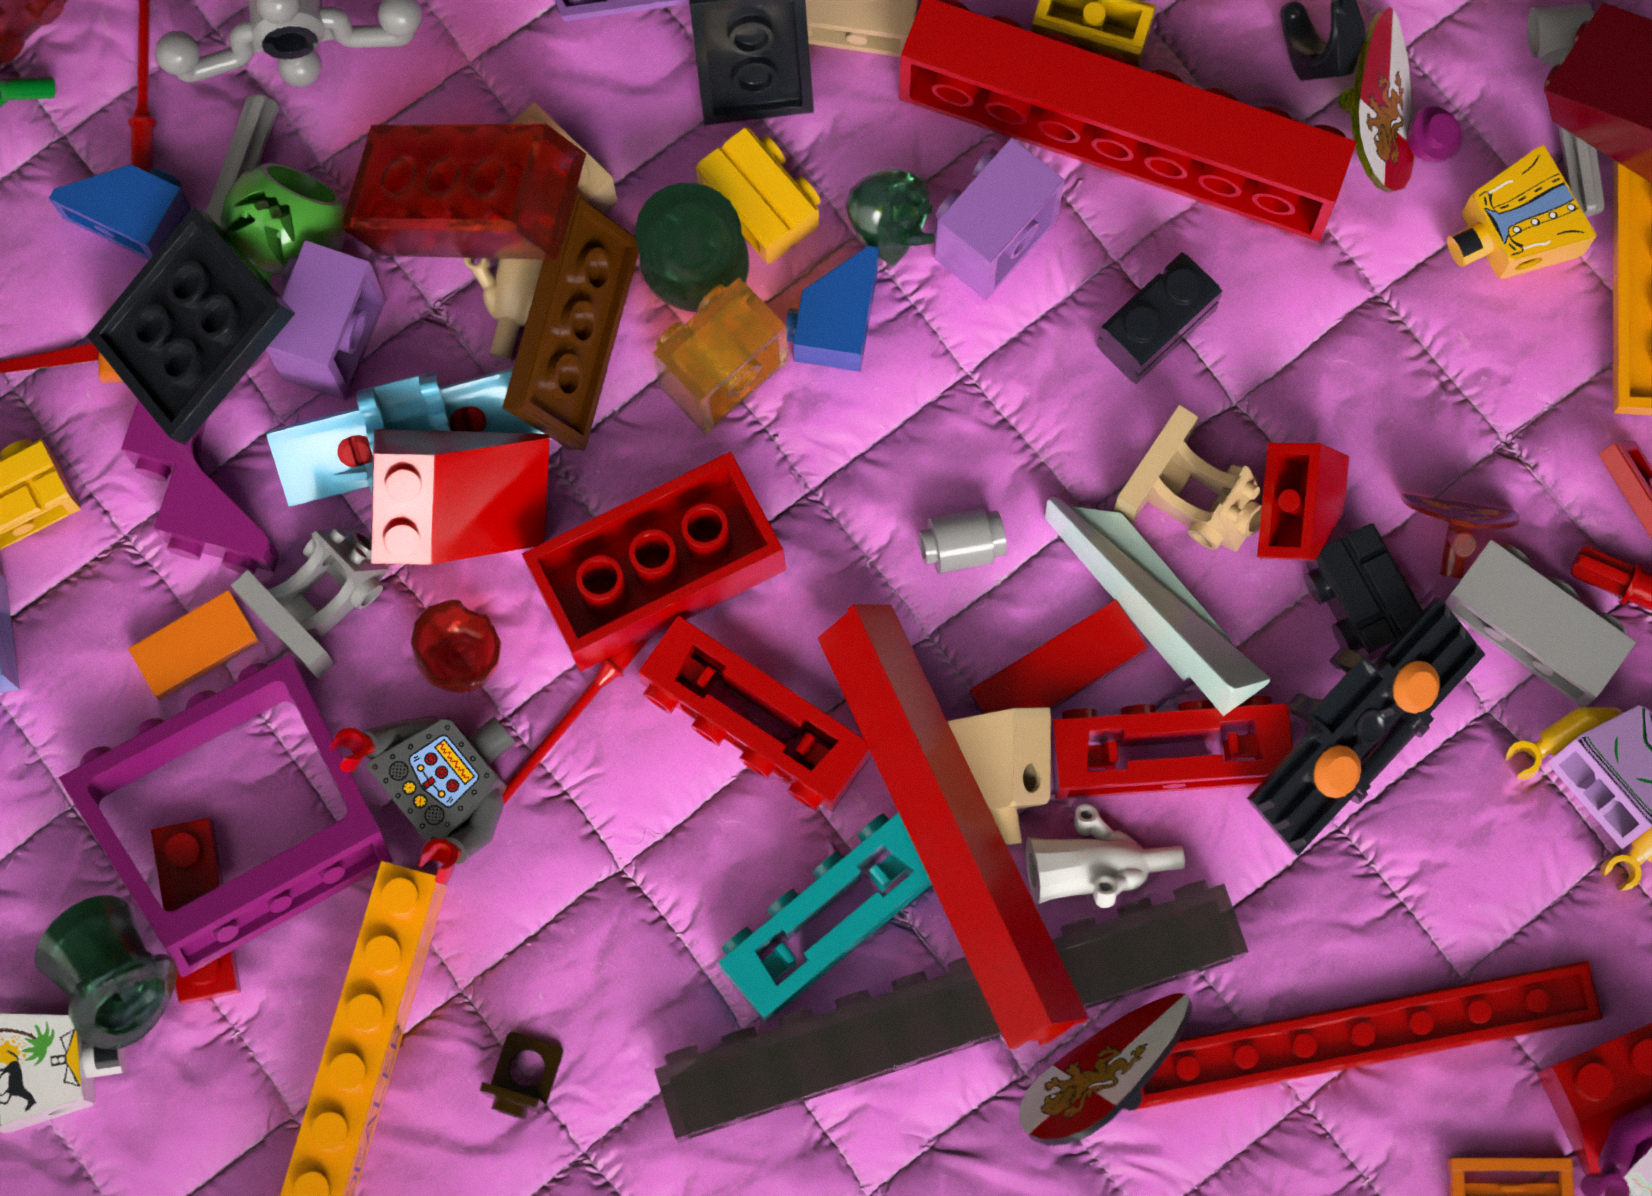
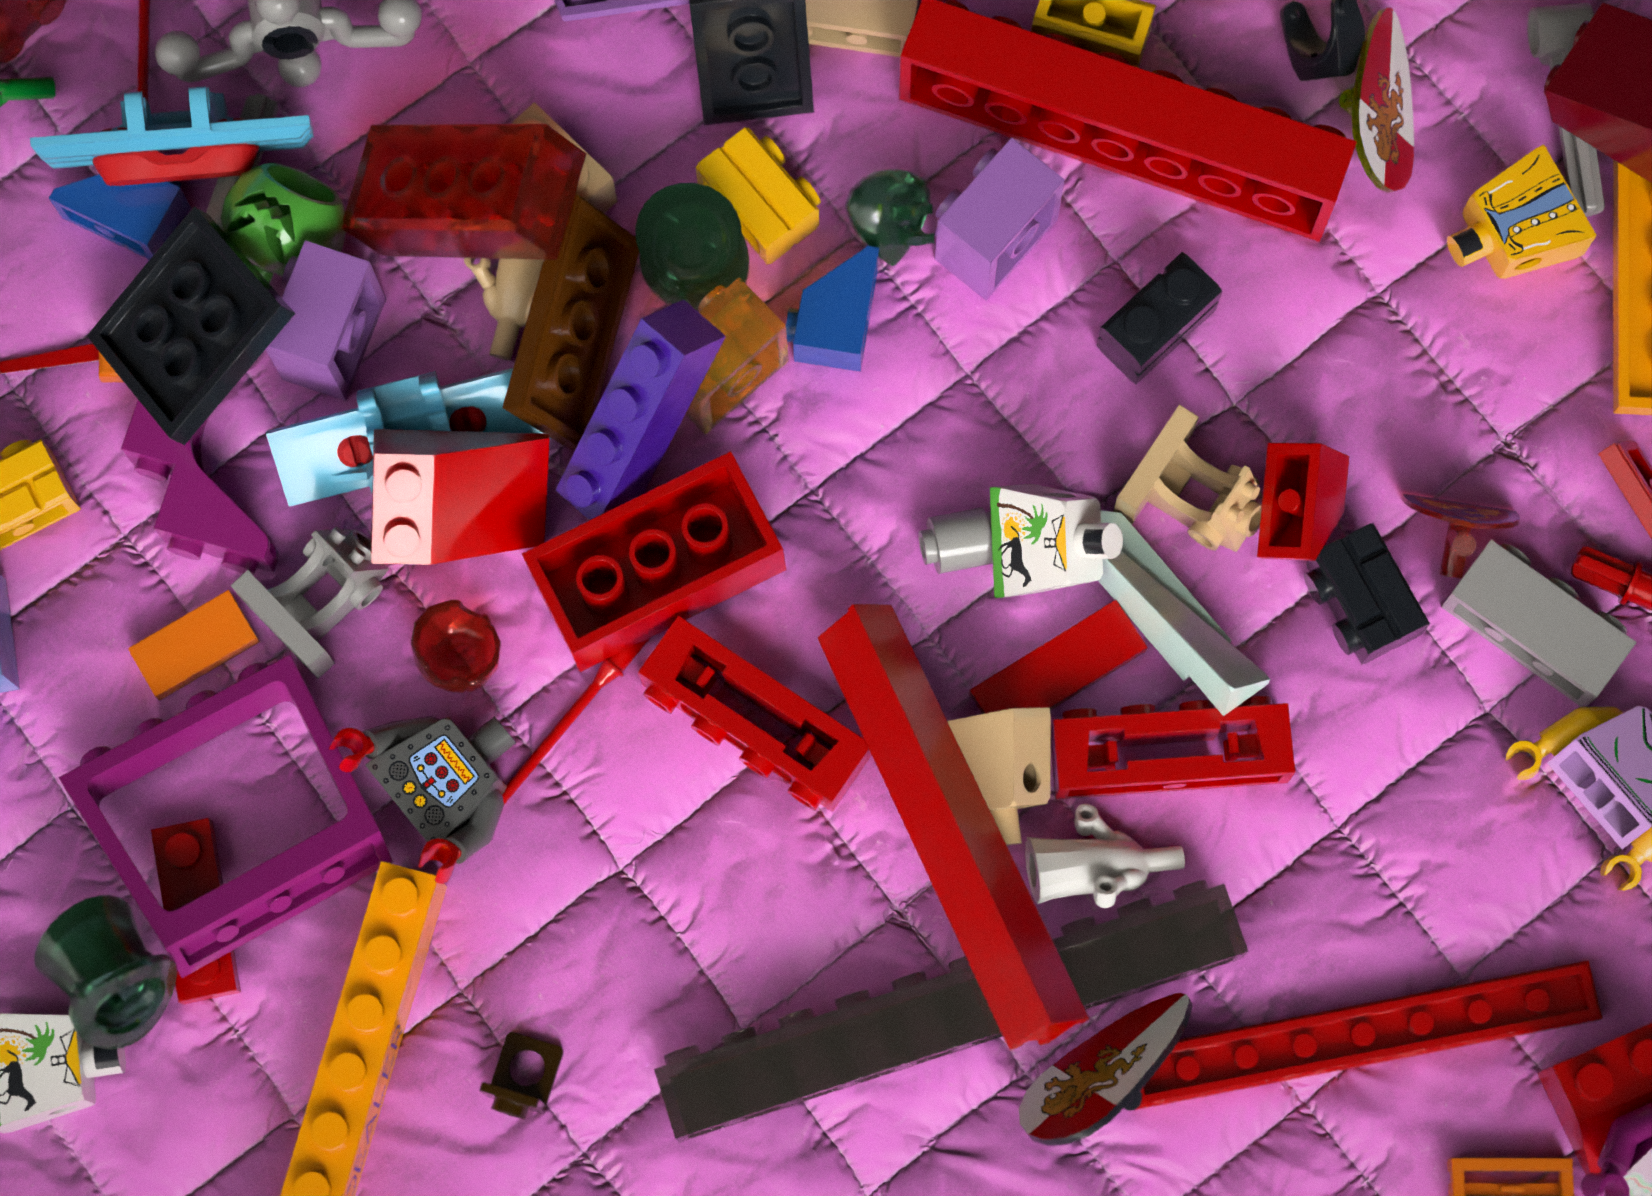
(215, 142): none -> medium azure piece
(640, 409): none -> dark purple brick
(794, 911): teal brick -> none
(1047, 539): none -> white torso
(1400, 686): black piece -> none
(1434, 135): magenta plate -> none

